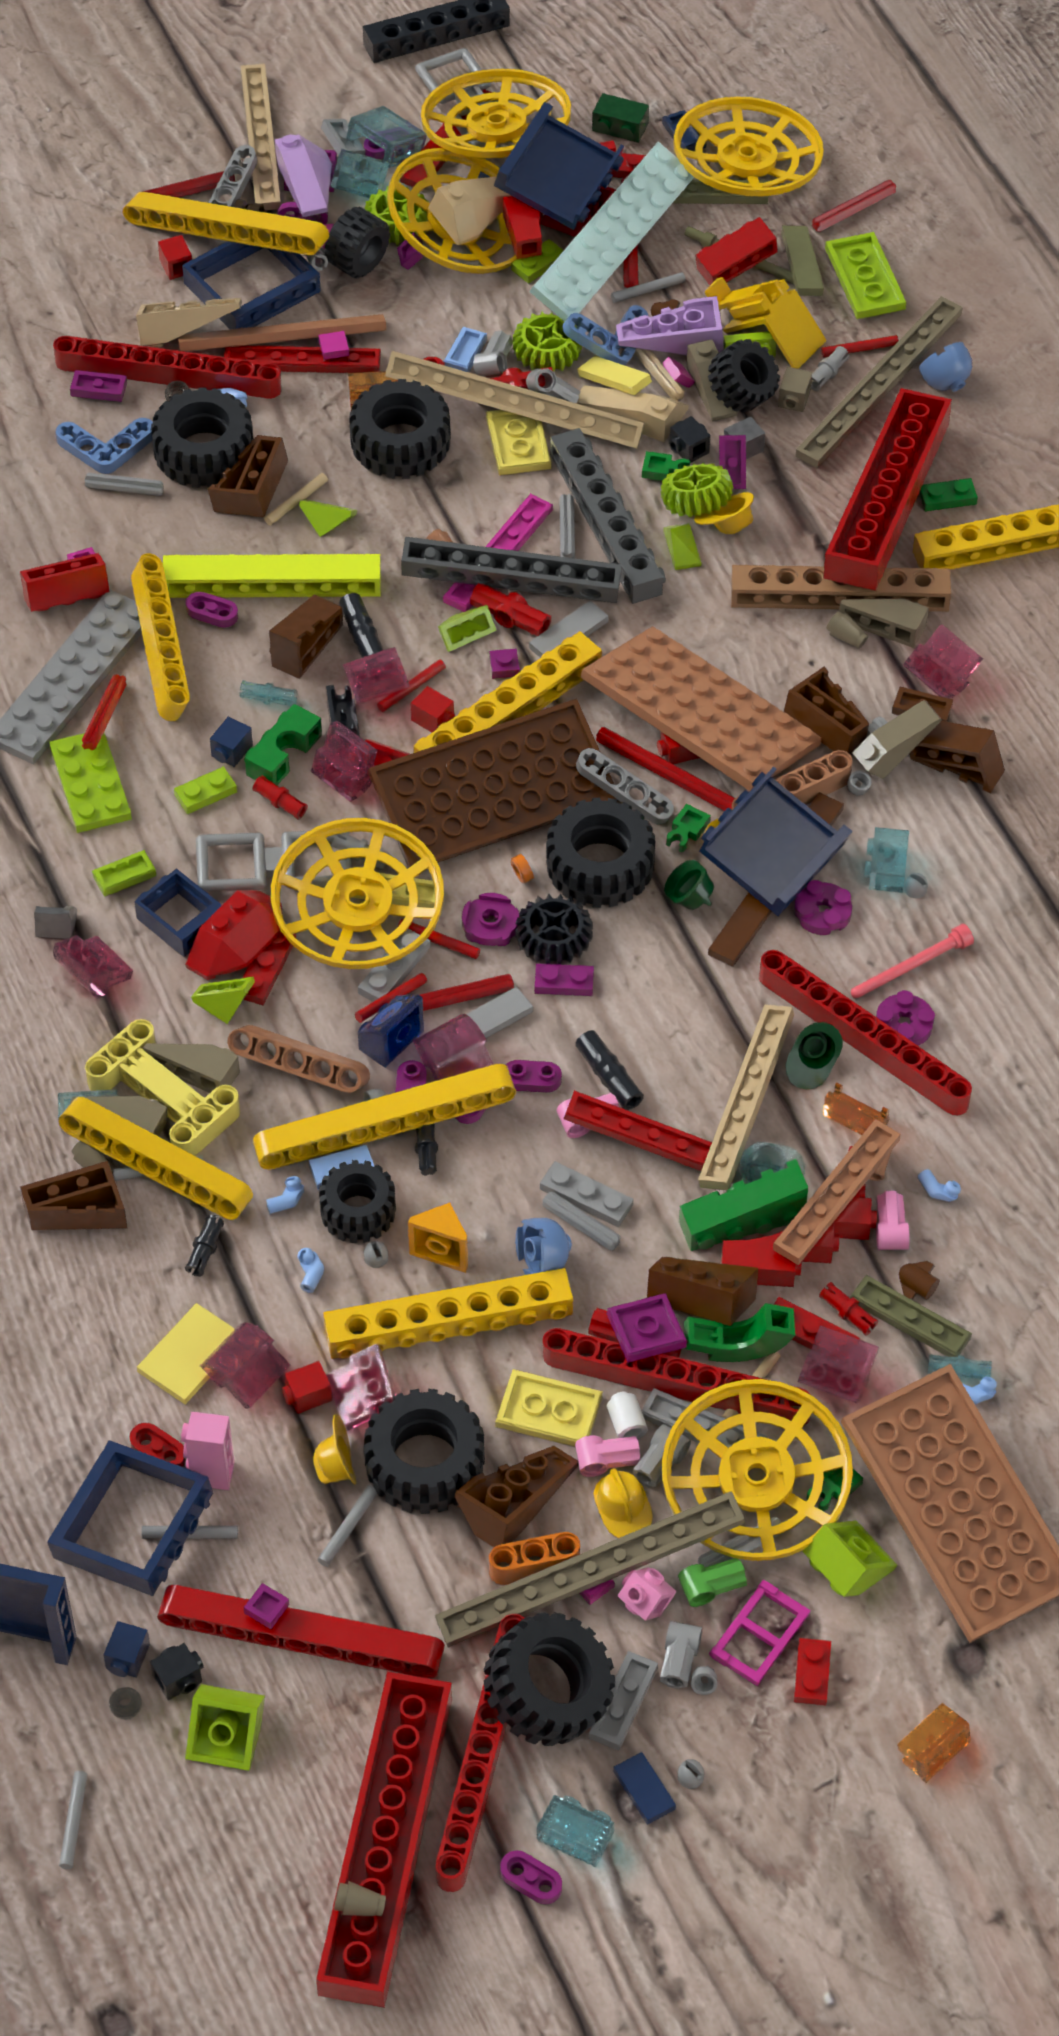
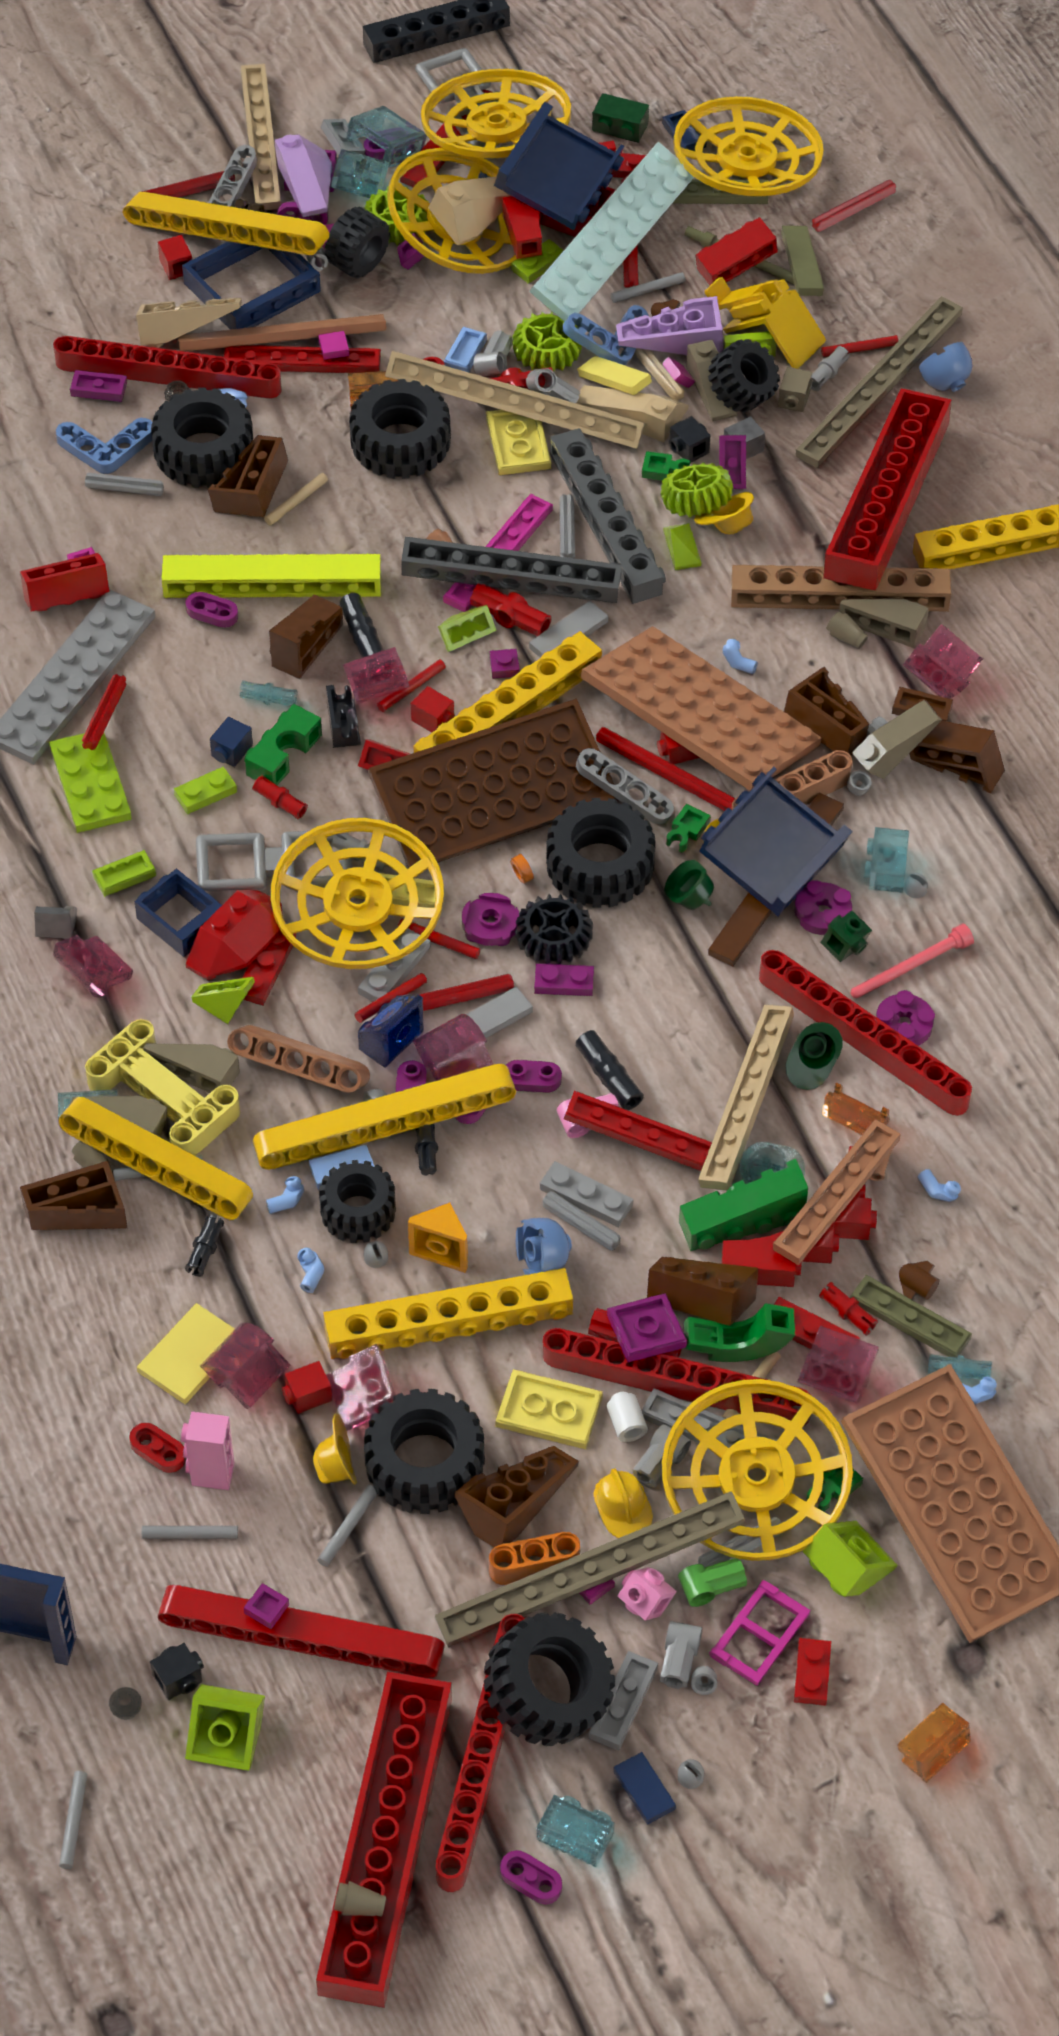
(76, 1517): dark blue window -> none
(126, 1650): dark blue brick -> none
(160, 637): yellow beam -> none
(325, 516): lime slope -> none
(344, 762): clear pink brick -> none
(599, 1455): bright pink piece -> none
(735, 659): none -> light blue arm
(848, 930): none -> dark green brick
(865, 275): lime plate -> none
(891, 1229): bright pink piece -> none
(948, 494): green plate -> none

